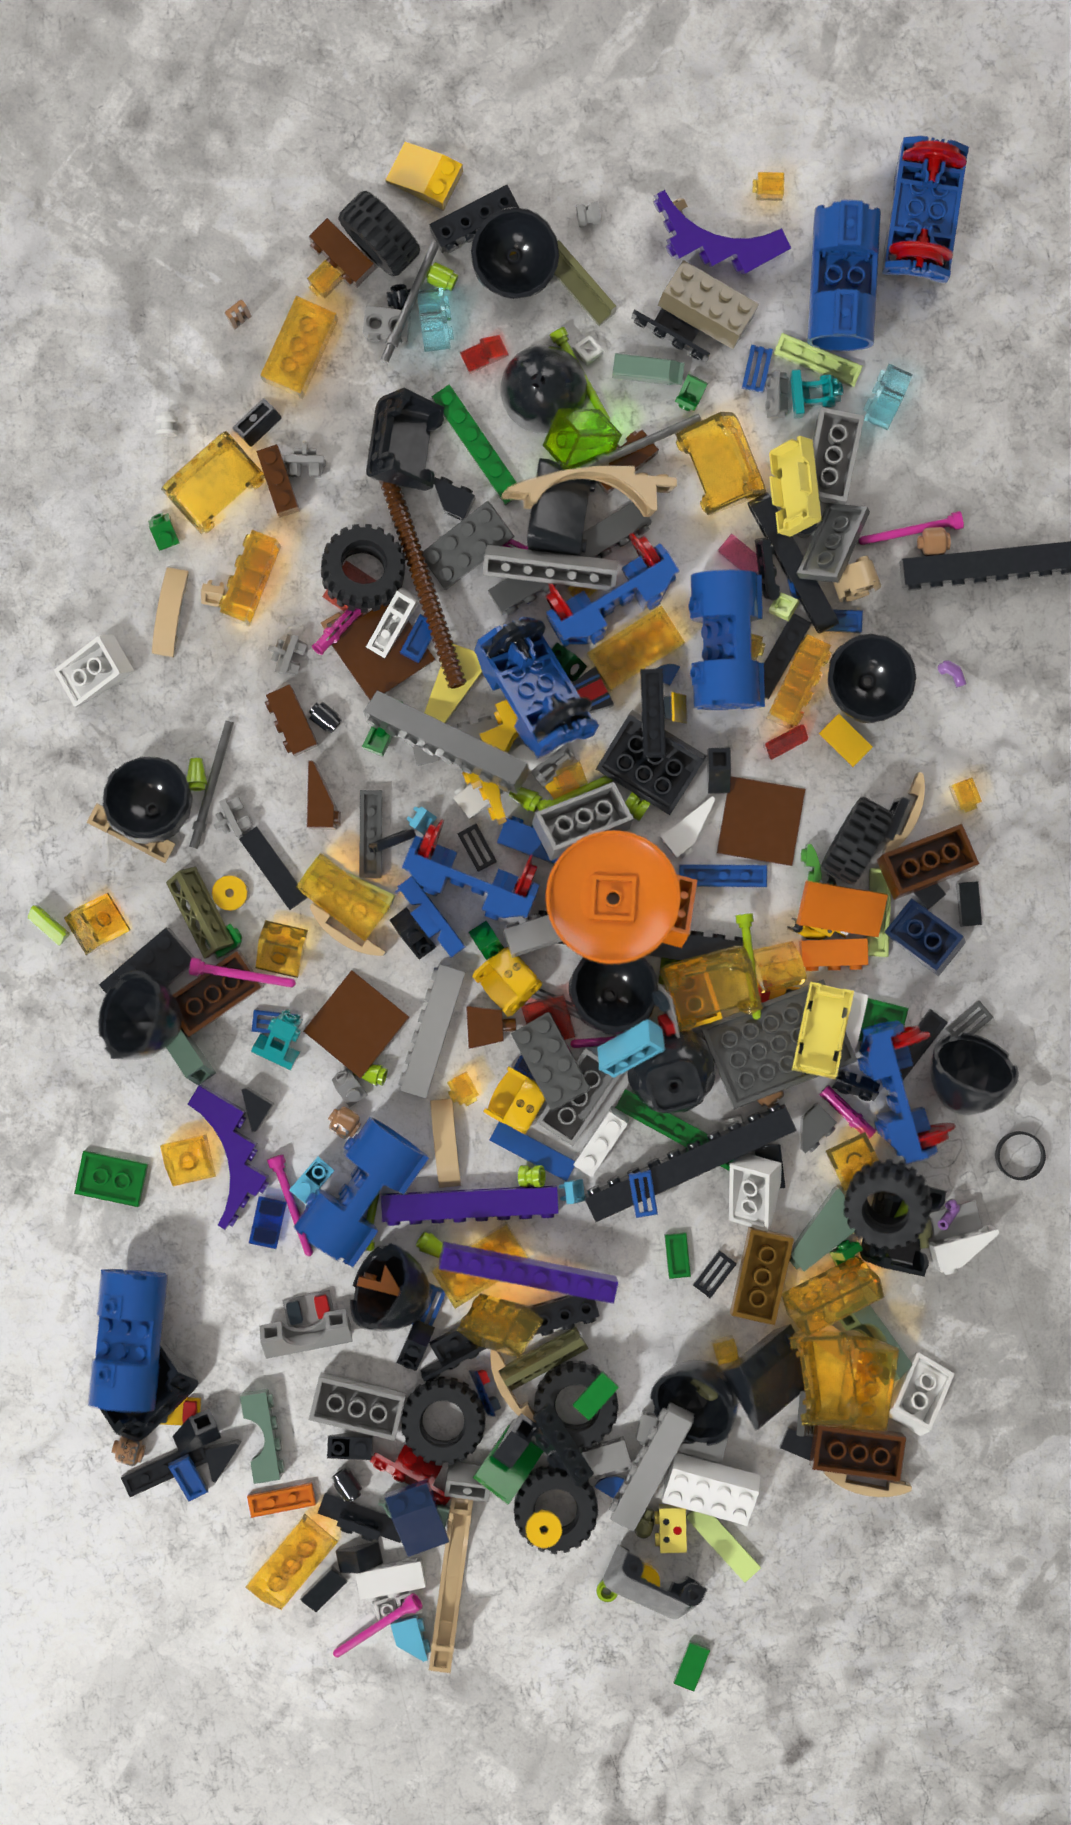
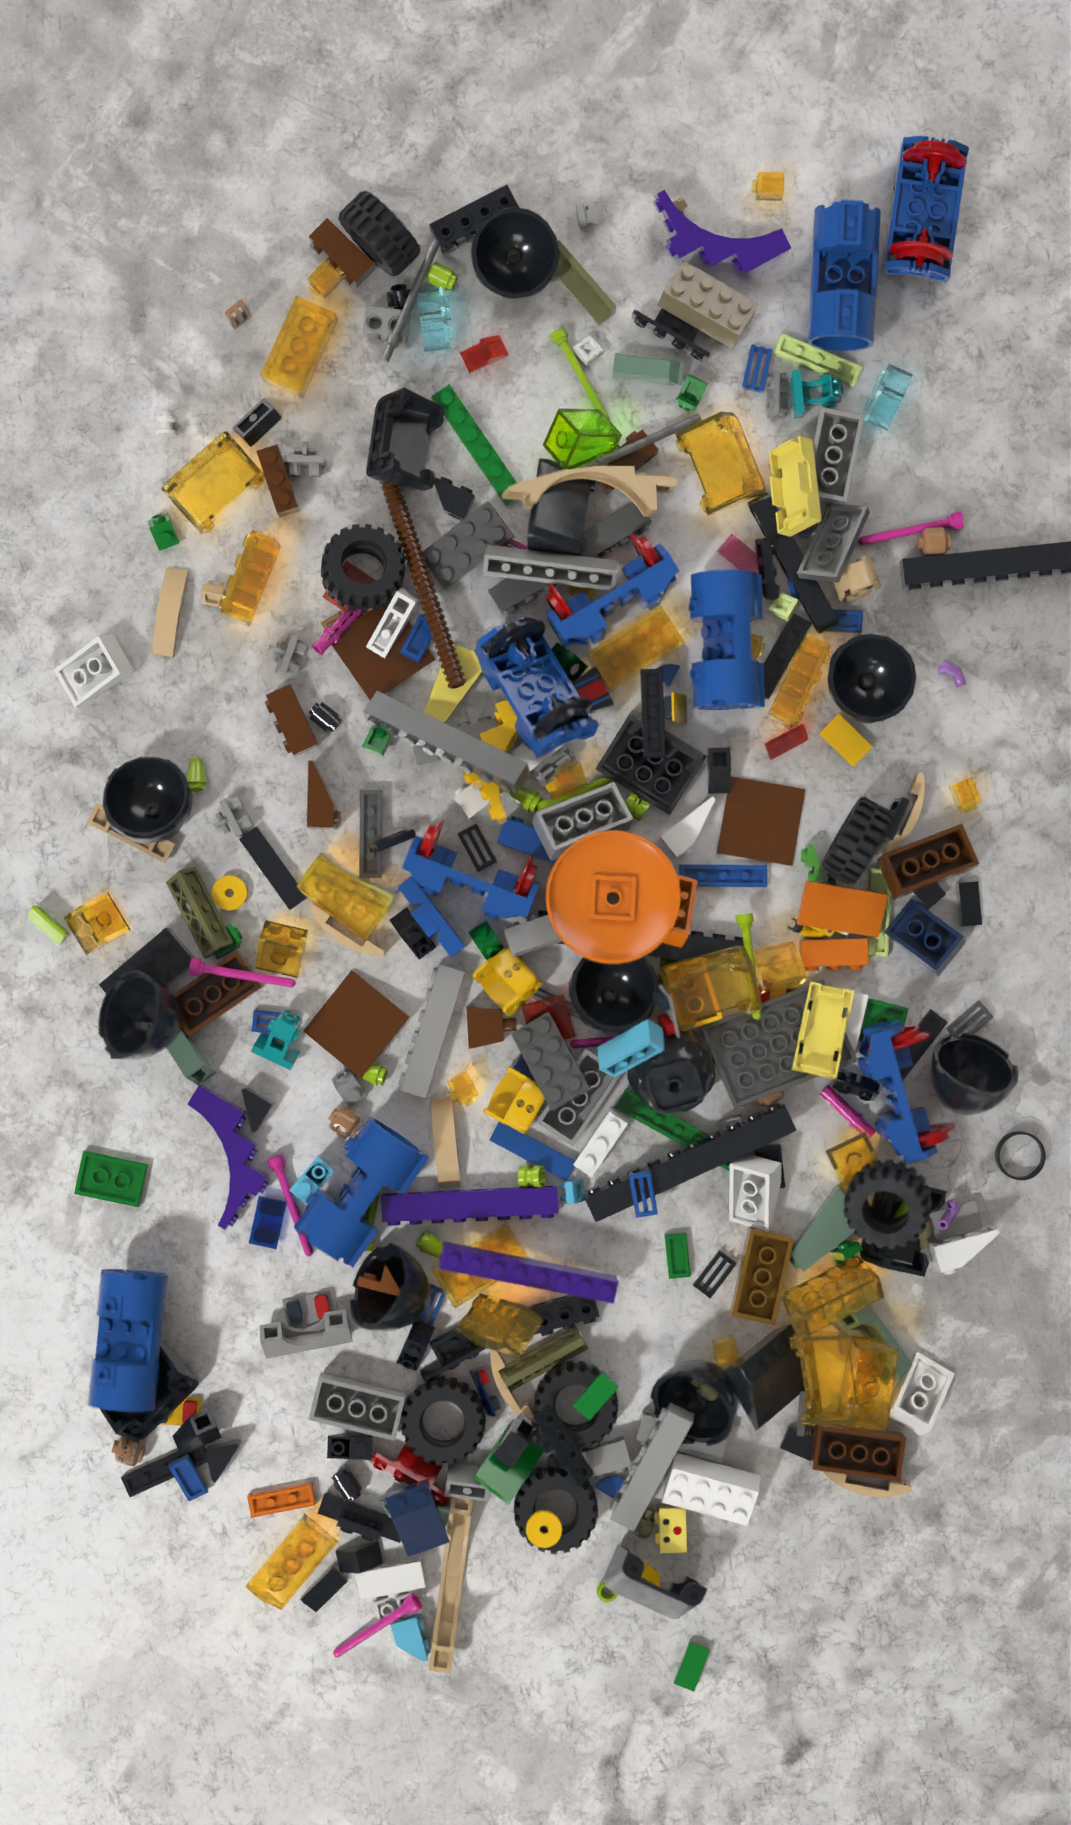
(188, 1160): clear yellow slope -> none
(199, 826): flat silver bar -> none
(258, 1408): sand green arch -> none
(422, 820): medium azure tile -> none
(425, 174): yellow slope -> none
(563, 387): black piece -> none
(724, 1544): yellowish green tile -> none
(814, 1126): dark grey slope -> none

